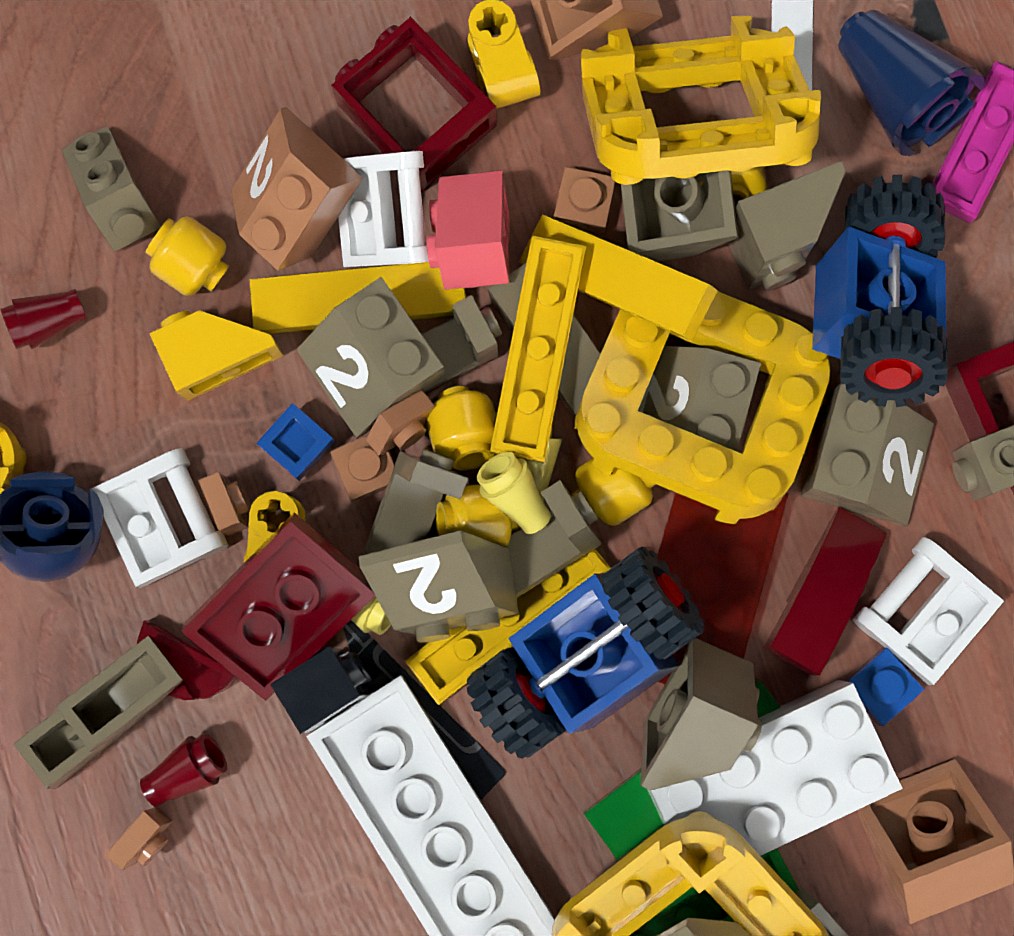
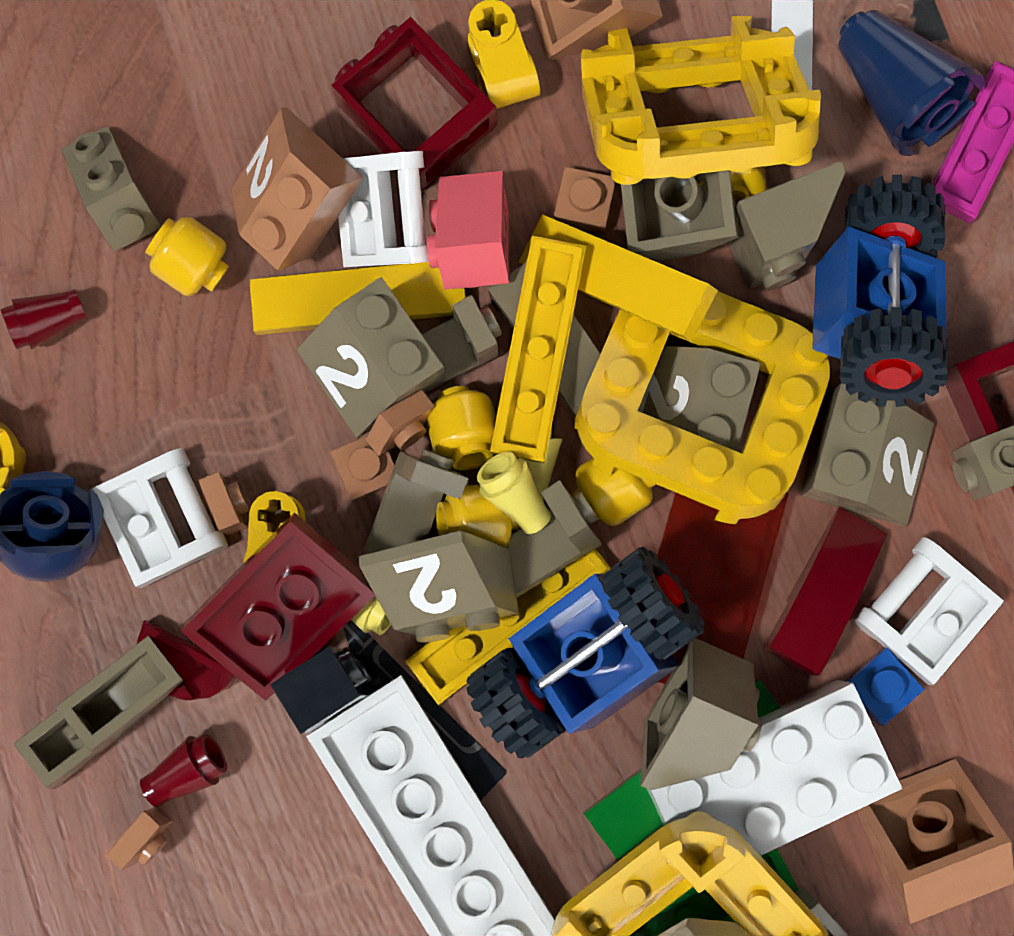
(209, 351): yellow slope -> none
(295, 442): blue plate -> none

